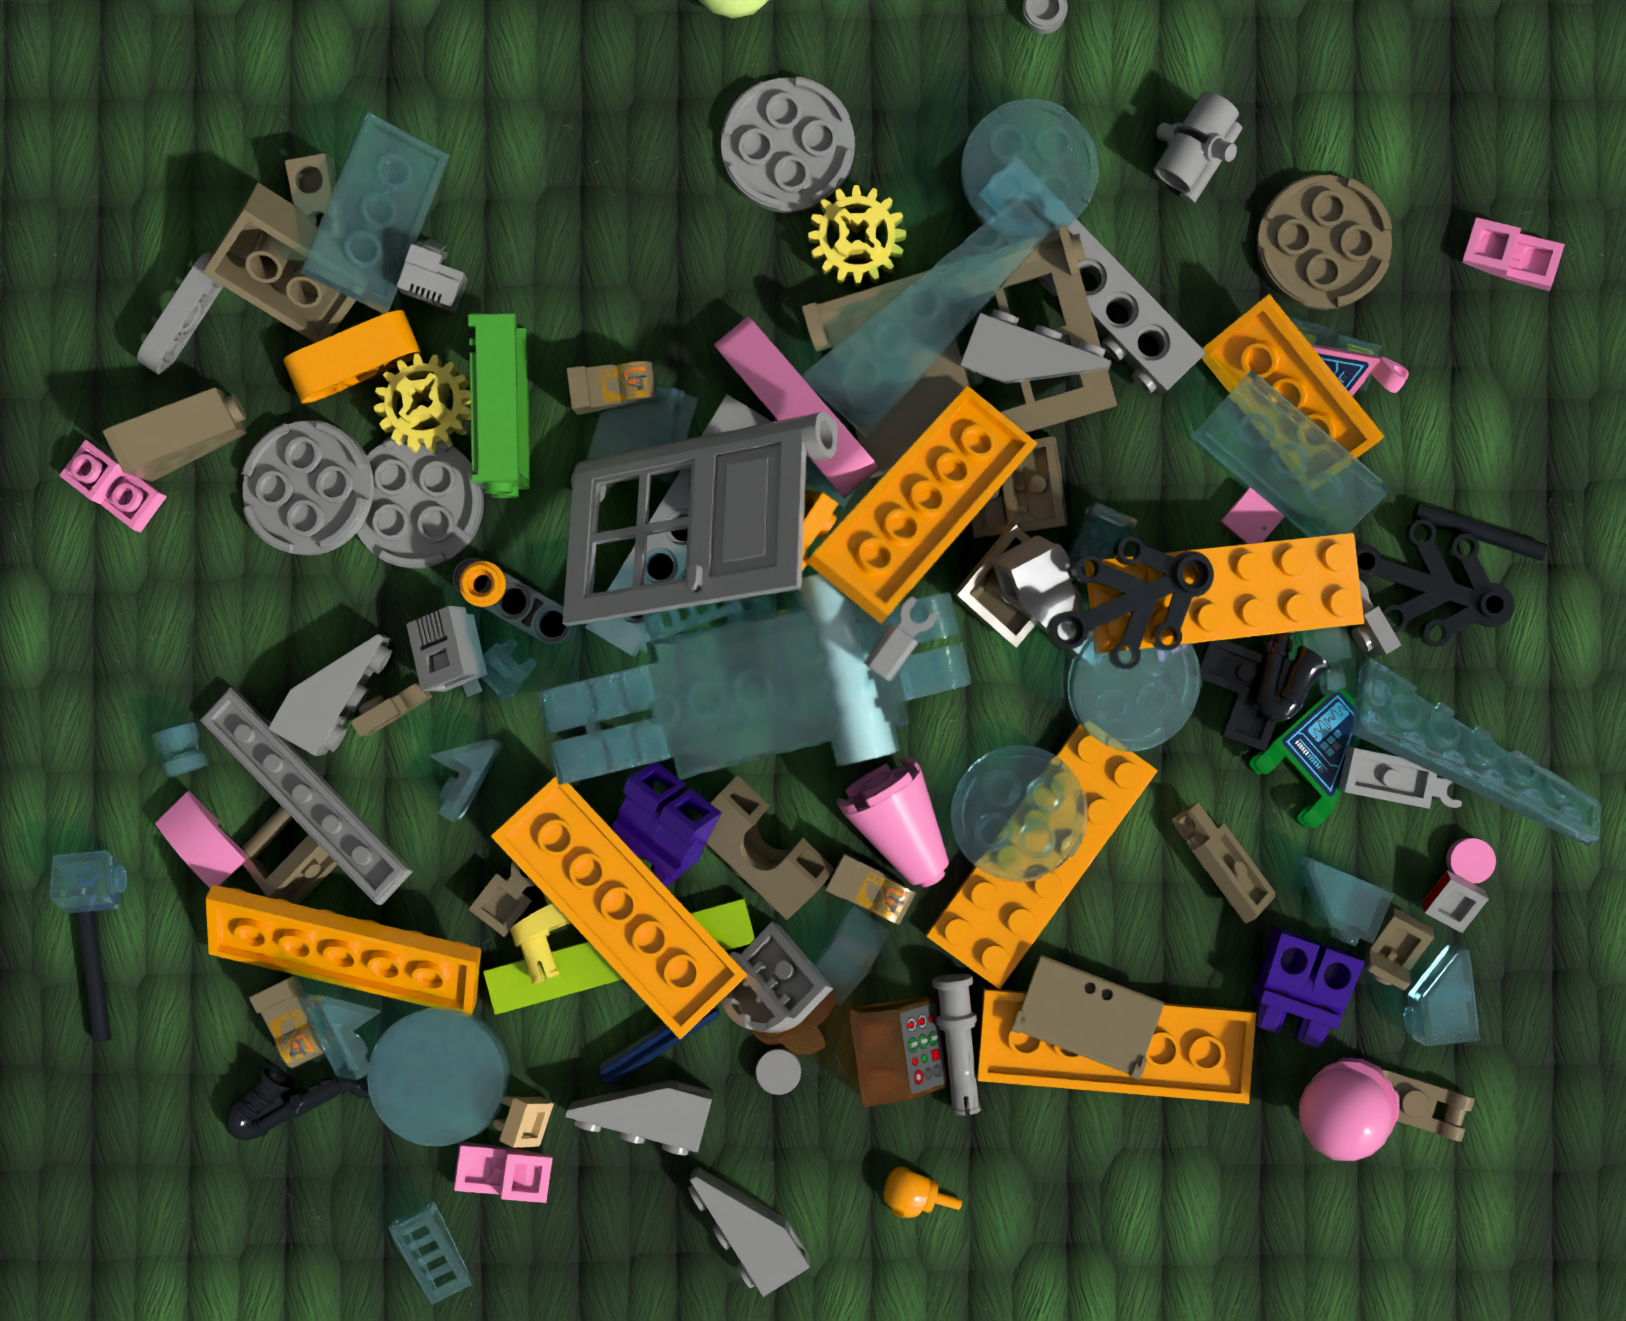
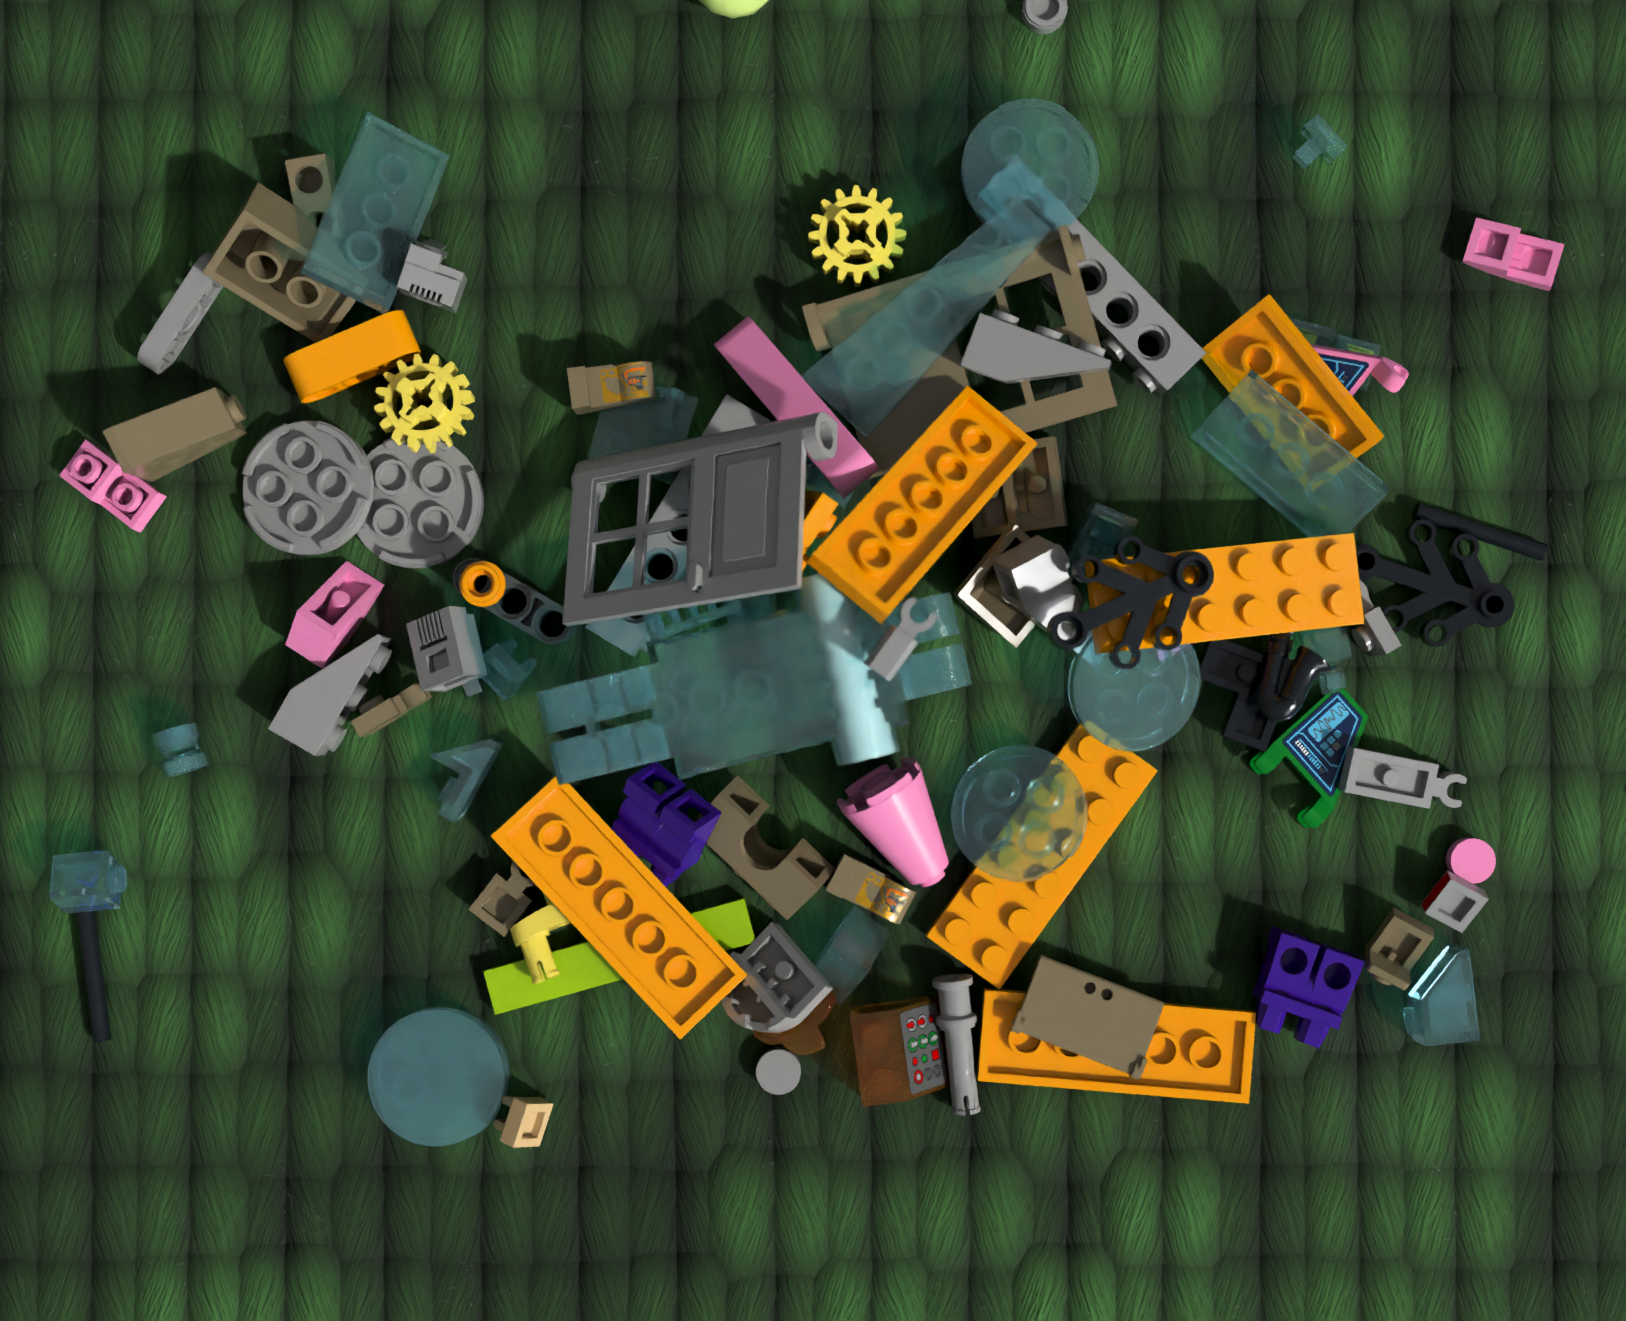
(200, 841): bright pink slope -> none
(265, 1108): black piece -> none
(288, 1021): dark tan leg -> none
(297, 873): dark tan tile -> none
(306, 796): light grey tile -> none
(333, 614): none -> bright pink slope
(334, 1027): clear light blue slope -> none
(341, 950): light orange plate -> none
(401, 1233): clear light blue slope -> none
(499, 405): bright green door -> none
(502, 1171): bright pink slope -> none
(646, 1049): dark blue axle -> none
(658, 1112): light grey slope -> none
(758, 1235): light grey slope -> none
(787, 144): light grey tile -> none
(912, 1193): light orange piece -> none
(1198, 145): light grey pin -> none
(1225, 862): dark tan hinge -> none
(1251, 518): bright pink tile -> none
(1321, 141): none -> clear light blue tile
(1324, 241): dark tan tile -> none
(1344, 901): clear light blue slope -> none
(1348, 1109): bright pink tile -> none
(1419, 1101): dark tan plate -> none
(1429, 736): clear light blue wing -> none

